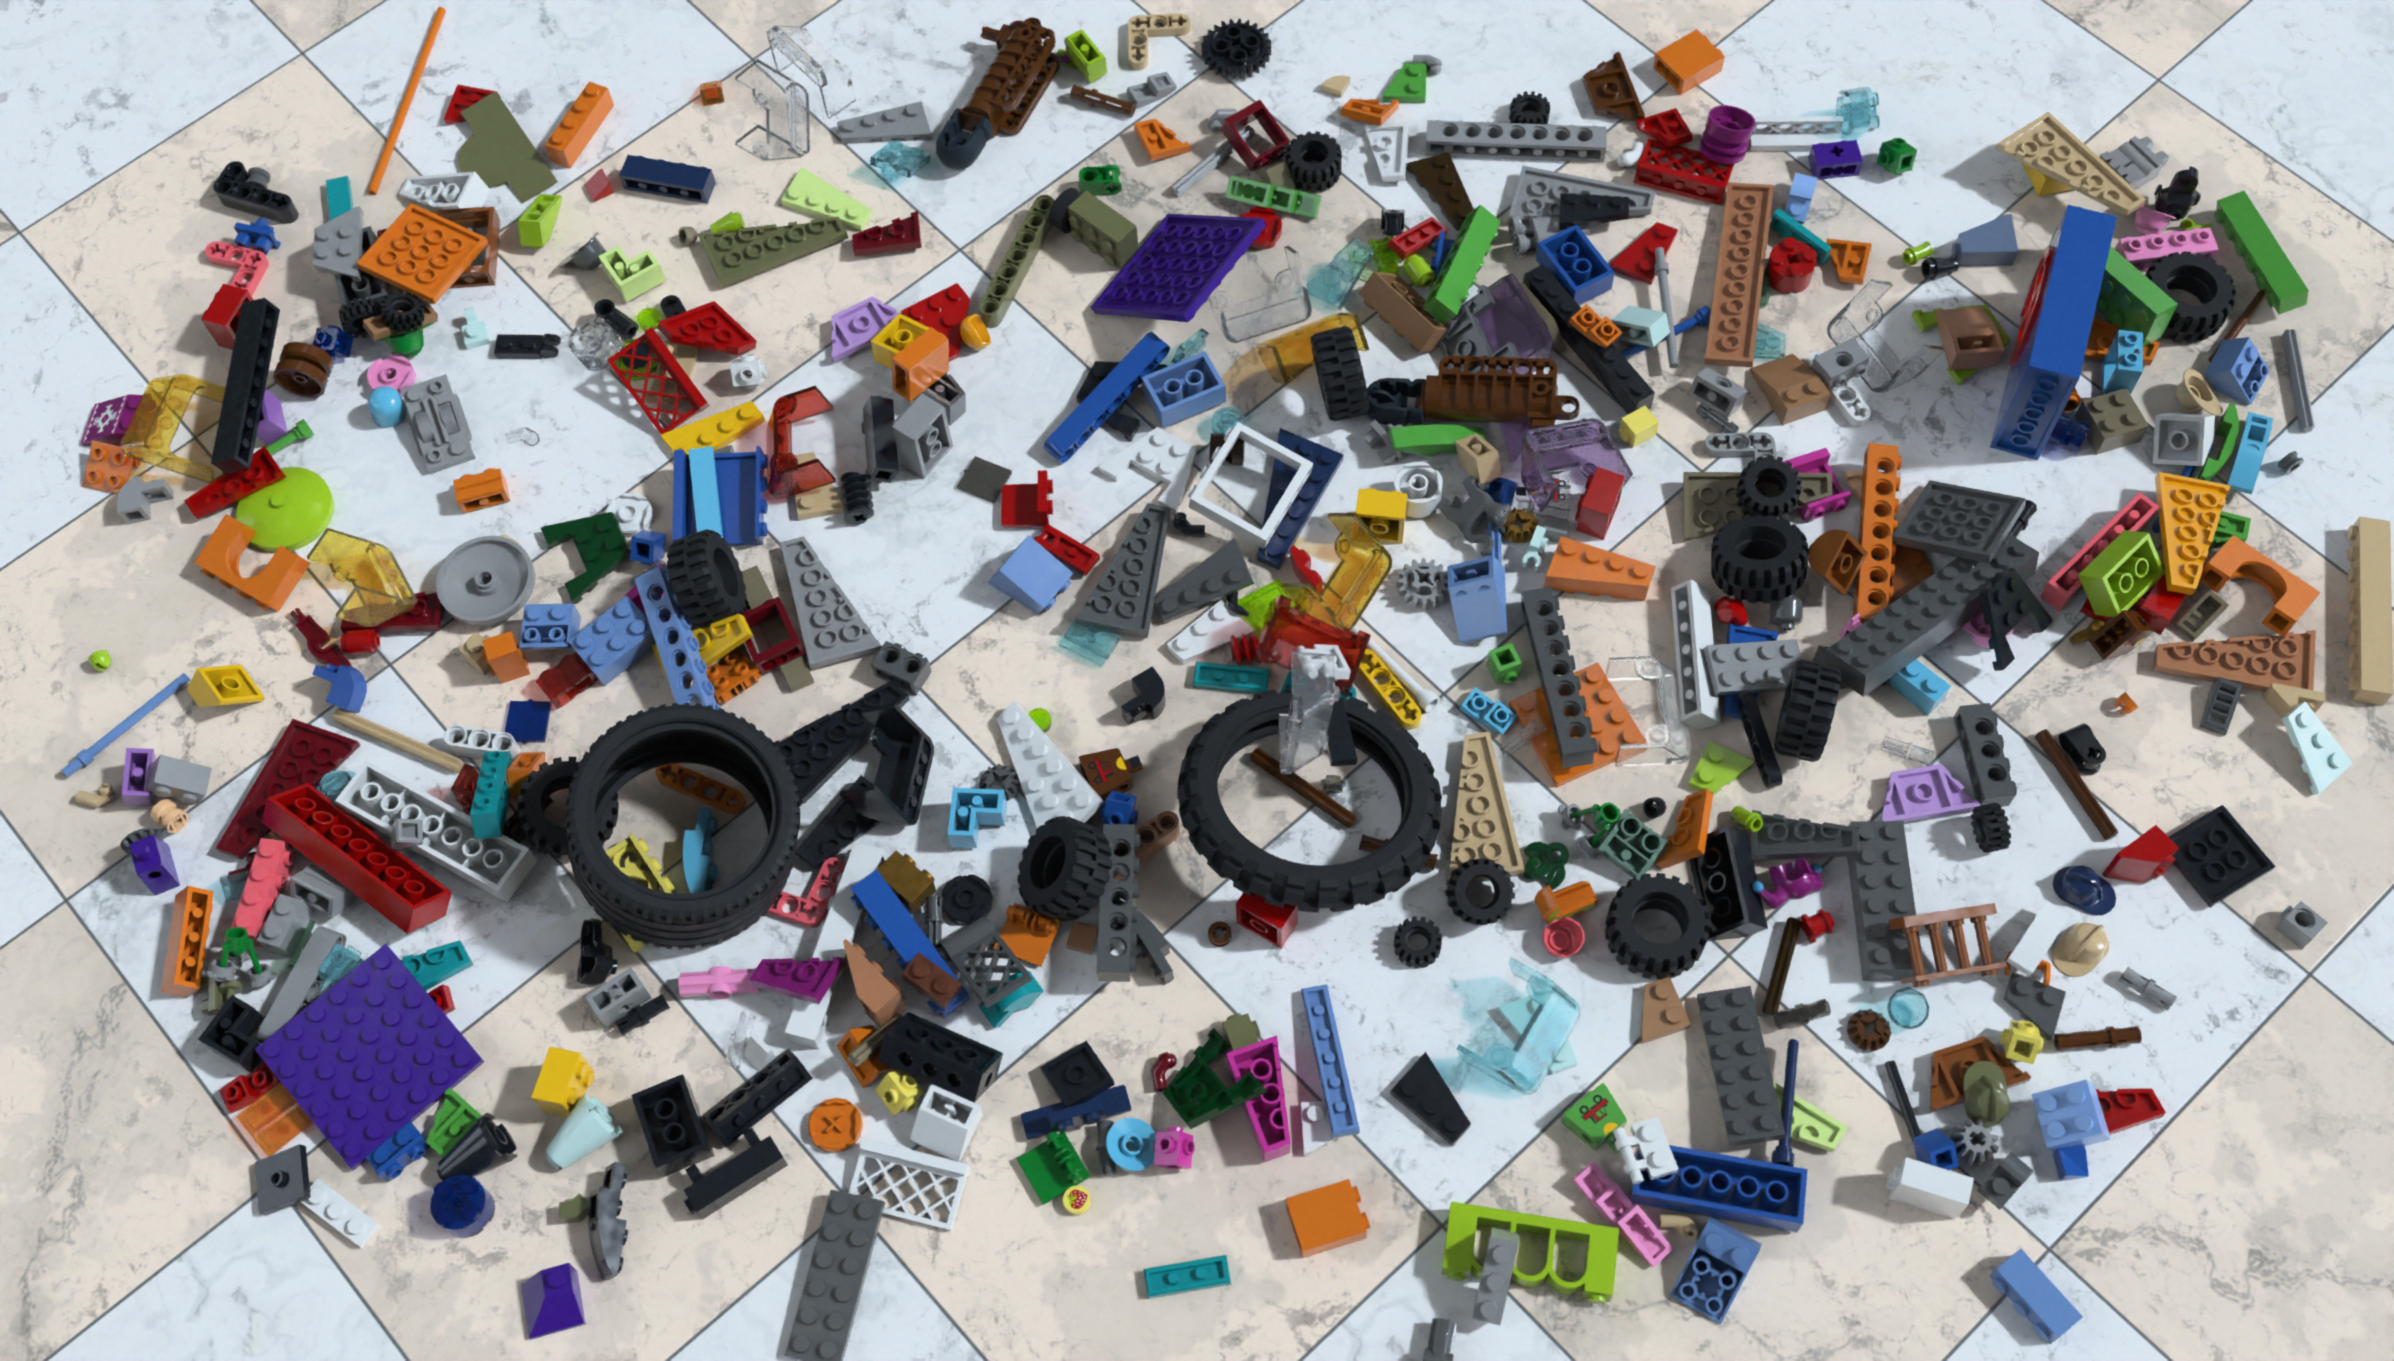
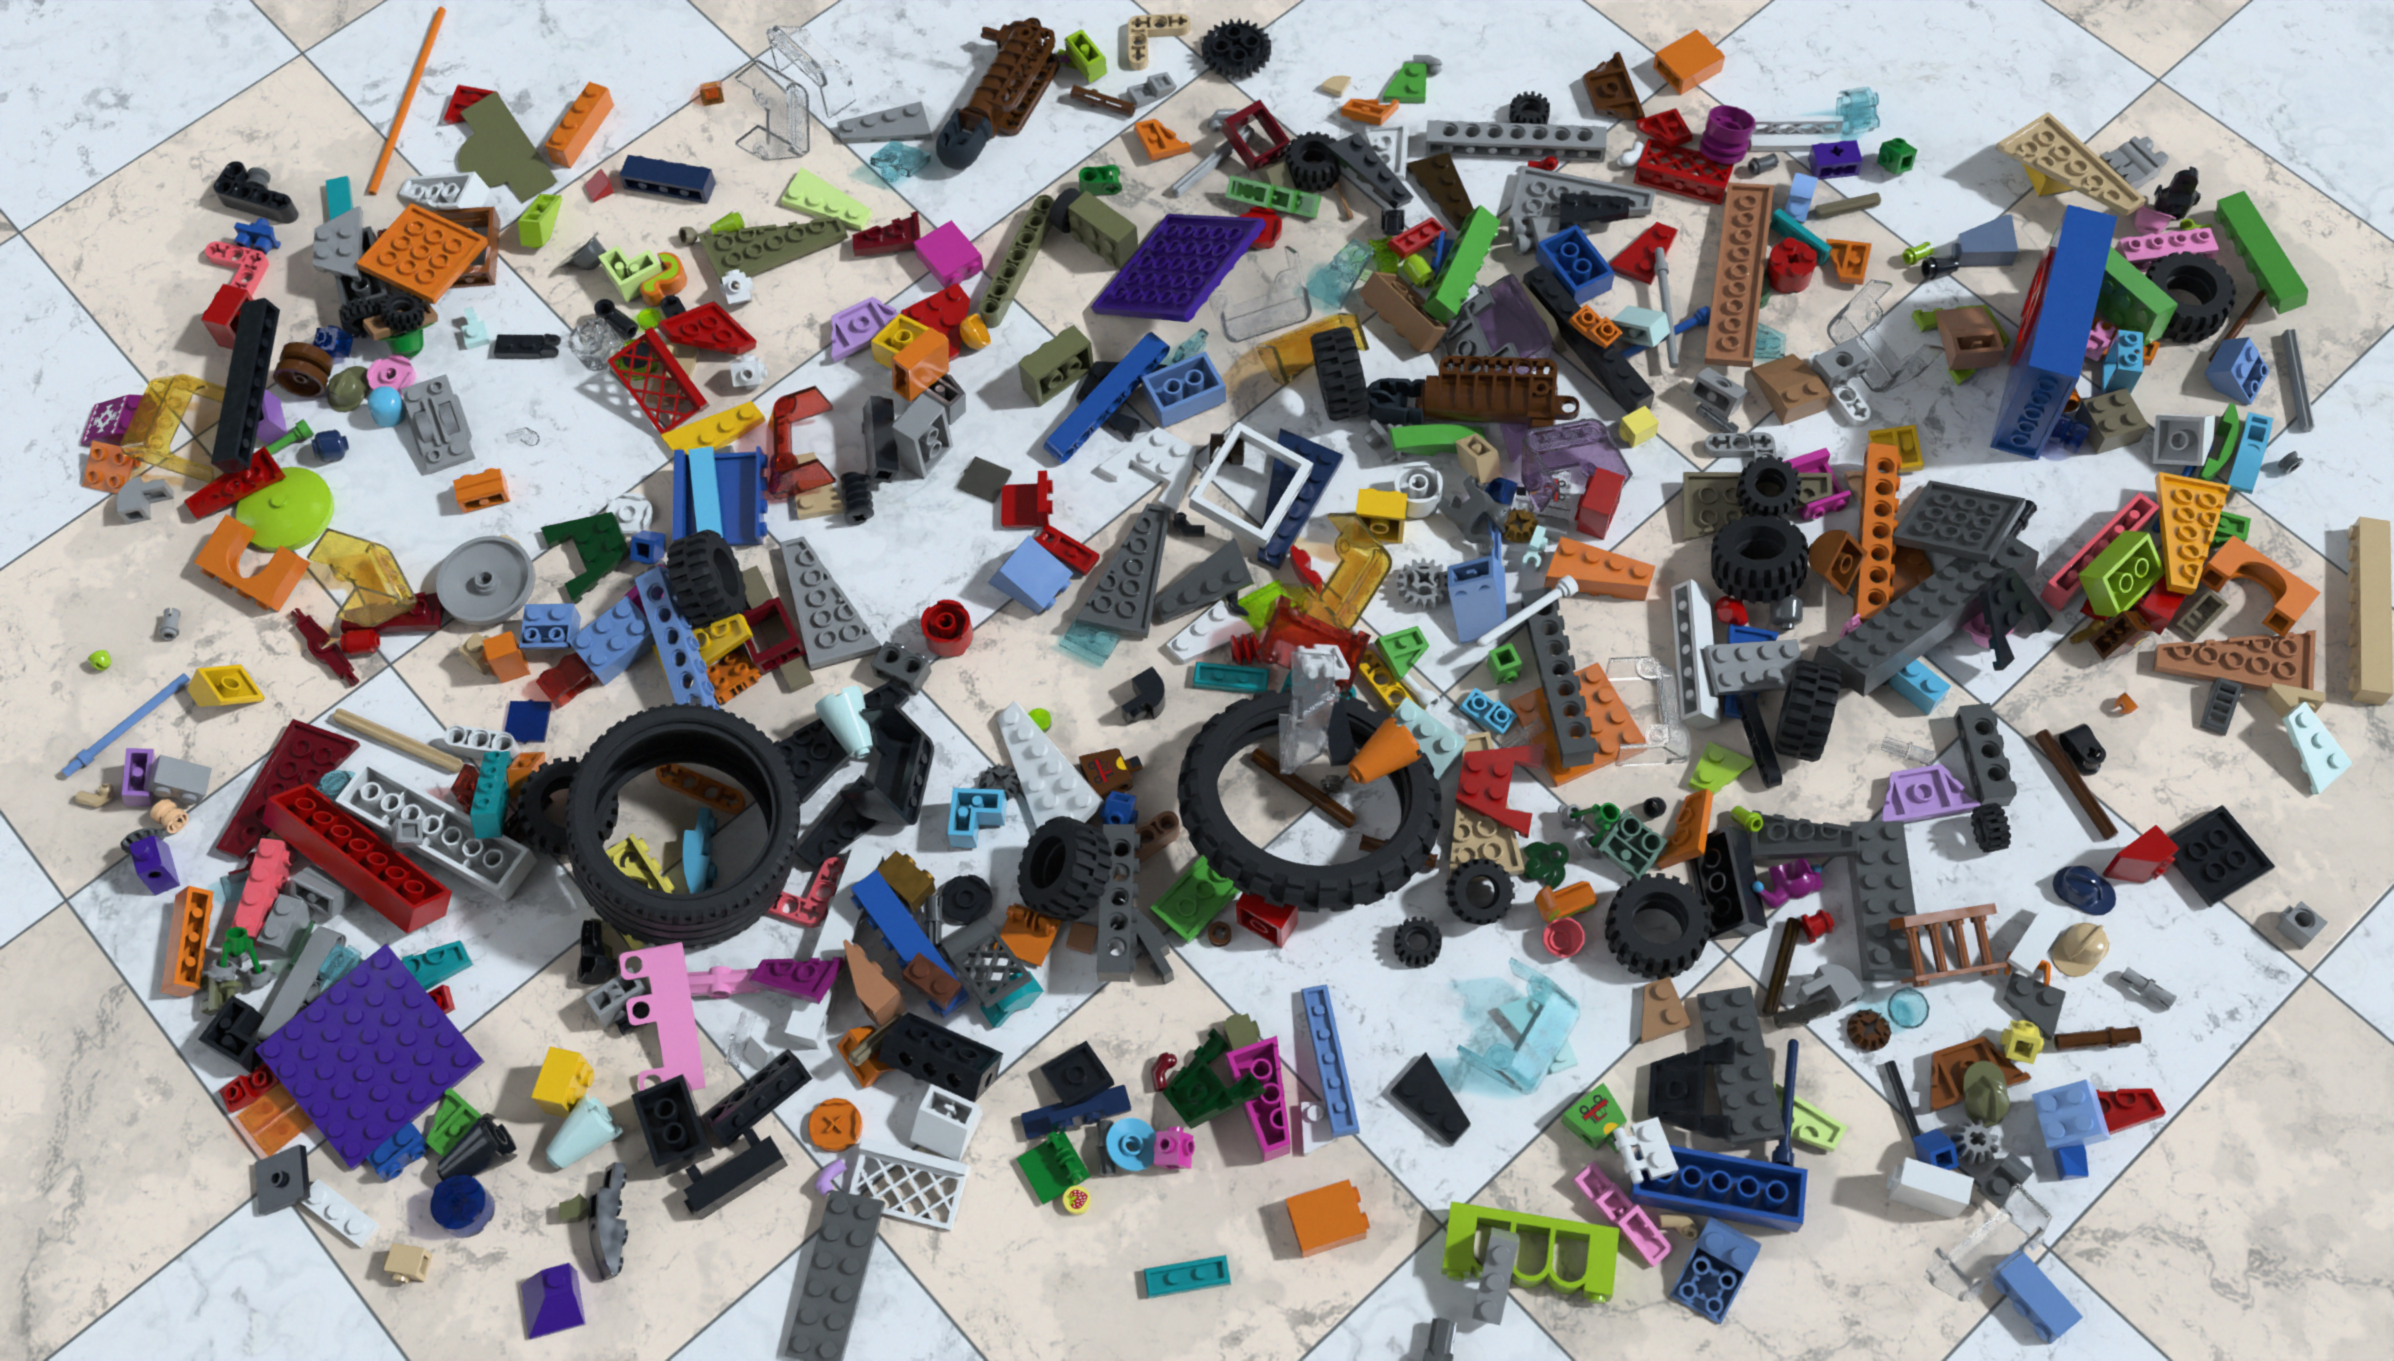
(169, 627): none -> light grey pin
(329, 445): none -> dark blue head
(348, 388): none -> olive piece
(348, 686): blue brick -> none
(407, 1263): none -> tan brick
(667, 282): none -> orange animal
(671, 1008): none -> bright pink piece
(740, 295): none -> white brick
(827, 1174): none -> lavender arm
(845, 721): none -> light aqua cone
(899, 1092): light yellow brick -> none
(947, 628): none -> red brick
(949, 255): none -> dark pink brick
(1056, 365): none -> olive brick
(1194, 900): none -> bright green plate
(1226, 418): clear light blue plate -> none
(1336, 186): none -> medium nougat hinge
(1370, 169): none -> black wing
(1384, 753): none -> orange cone
(1402, 650): none -> bright green wing
(1433, 737): none -> light aqua wing
(1487, 780): none -> red wing
(1549, 163): none -> red arm
(1566, 587): none -> white piece
(1679, 1089): none -> black wing
(1761, 164): none -> dark grey pin
(1833, 981): none -> light grey brick
(1847, 205): none -> dark tan axle
(1908, 445): none -> yellow wing
(1990, 1247): none -> clear windscreen
(2098, 341): none -> bright pink plate
(2196, 394): tan piece -> none

